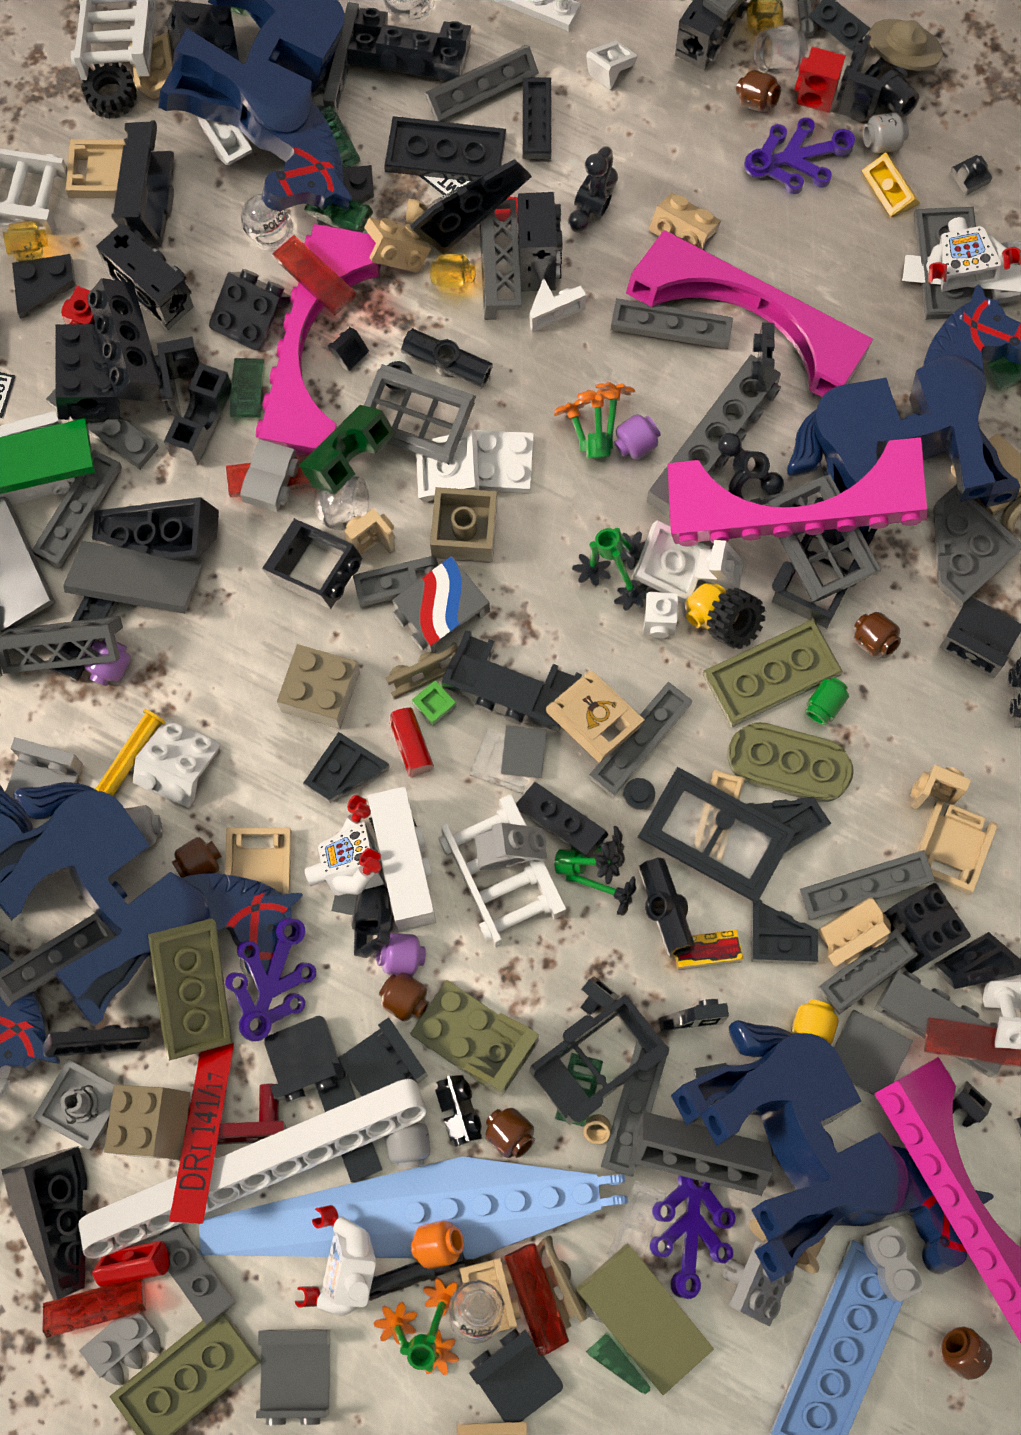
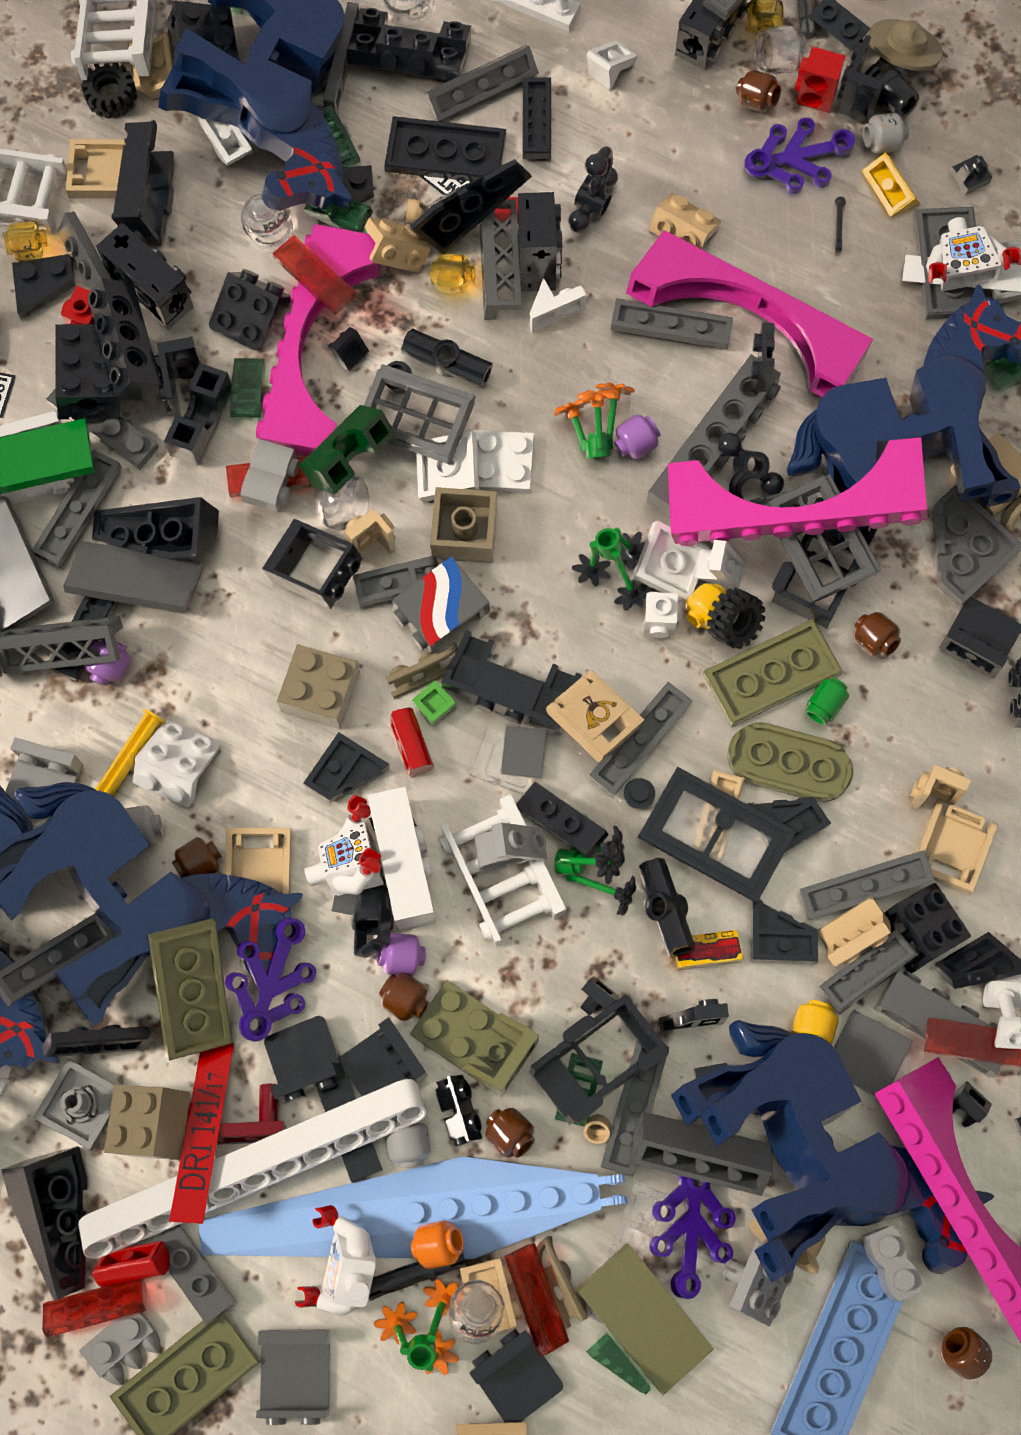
(82, 250): none -> dark grey plate
(840, 202): none -> black hinge

